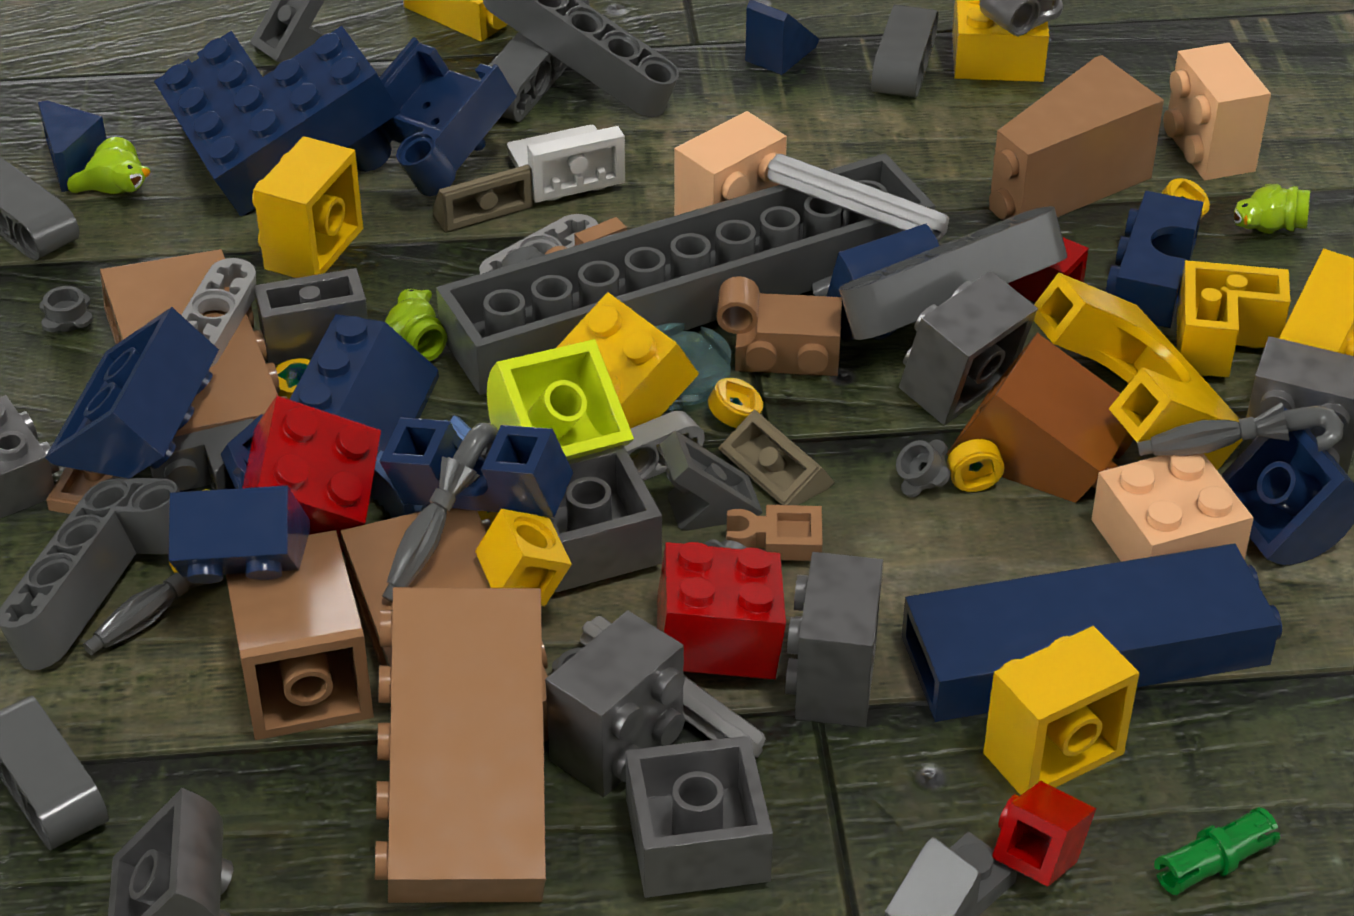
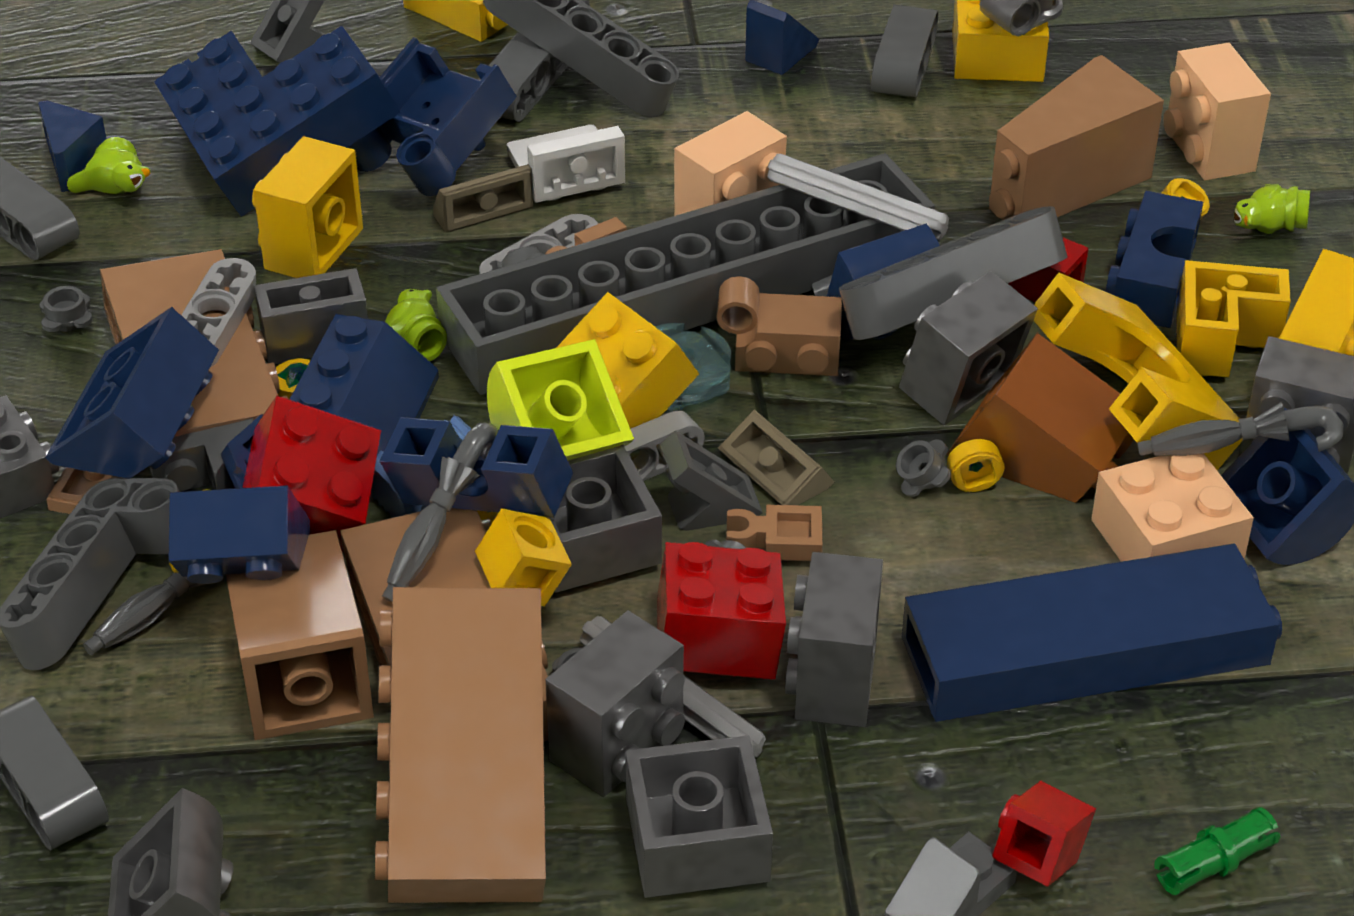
(733, 401): yellow tile -> none
(1060, 711): yellow brick -> none

